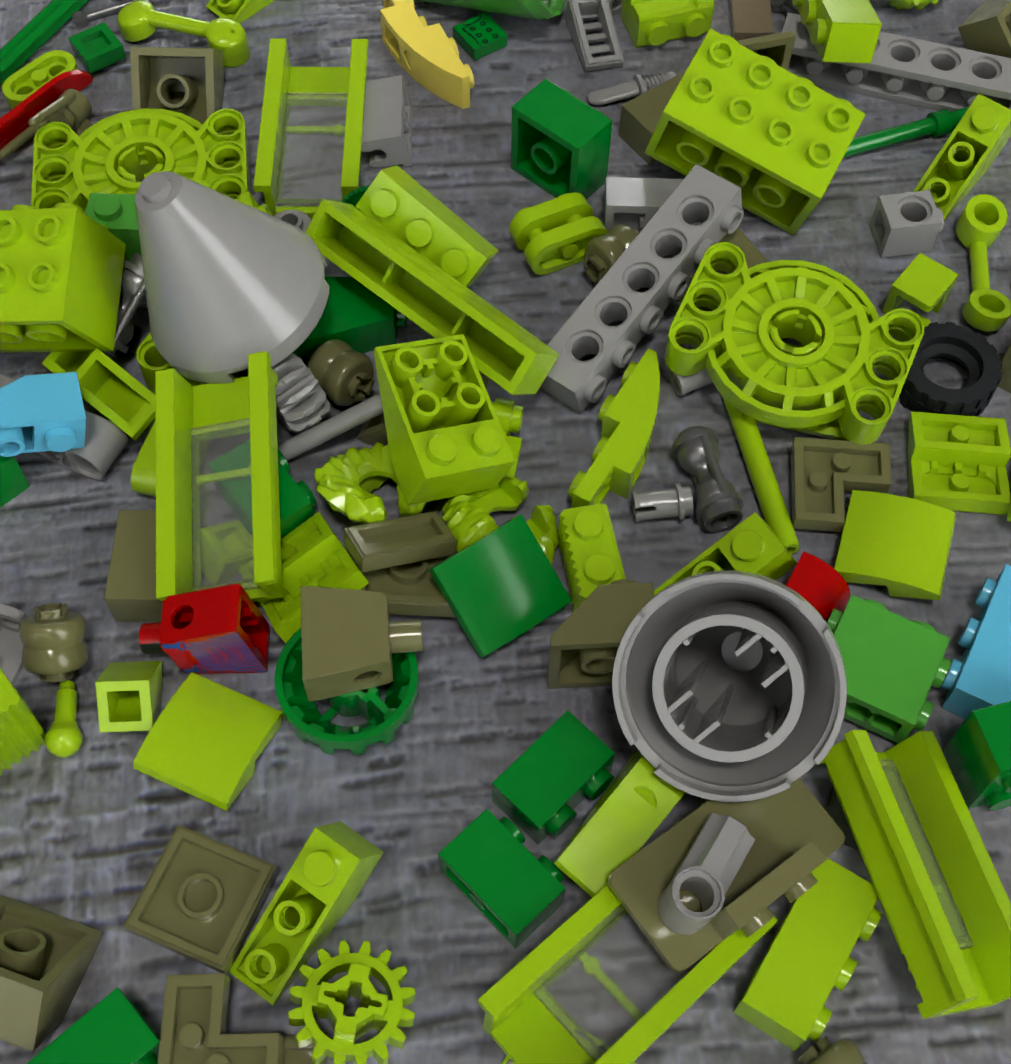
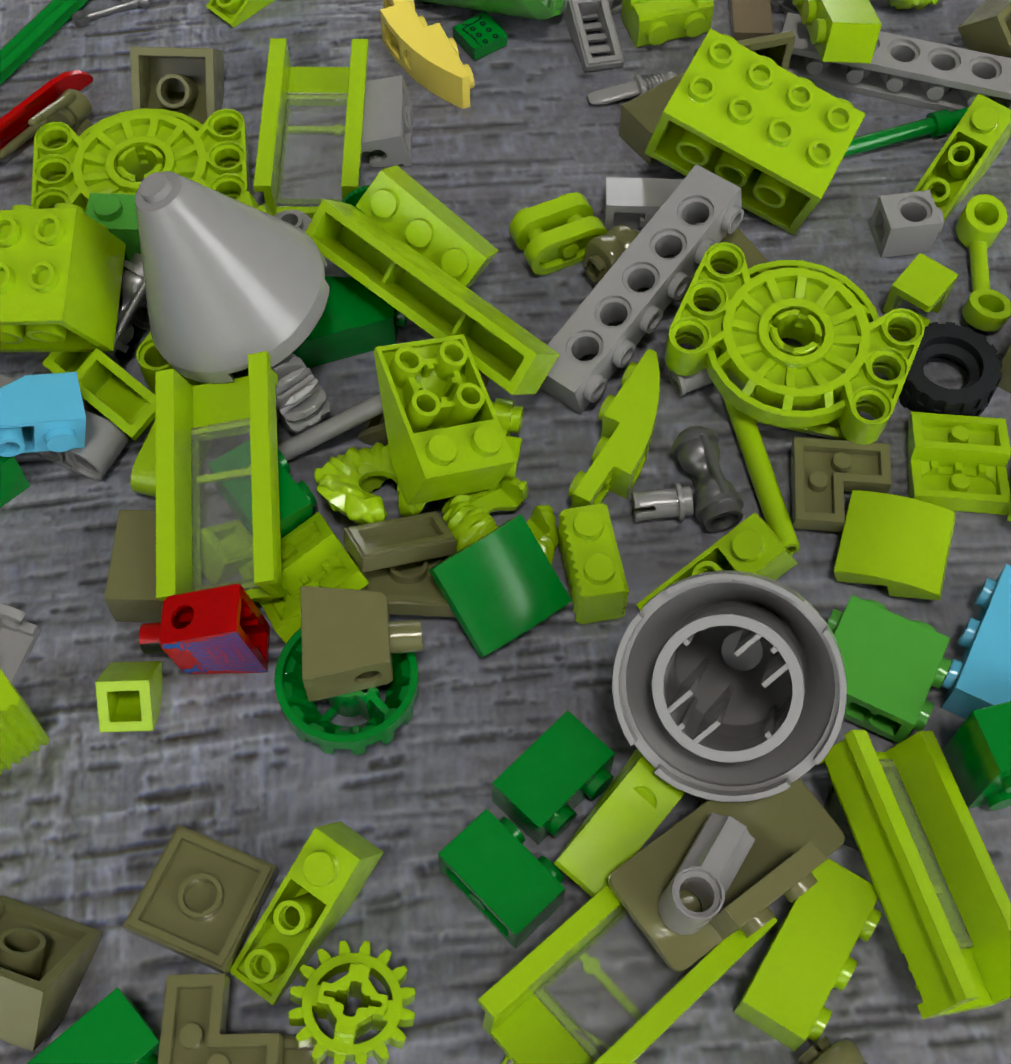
(36, 74): lime plate -> none
(53, 642): olive piece -> none
(64, 735): lime piece -> none
(97, 47): green plate -> none
(140, 21): lime piece -> none
(208, 741): lime slope -> none
(341, 372): olive piece -> none
(559, 141): green brick -> none
(588, 640): olive slope -> none
(819, 585): red brick -> none

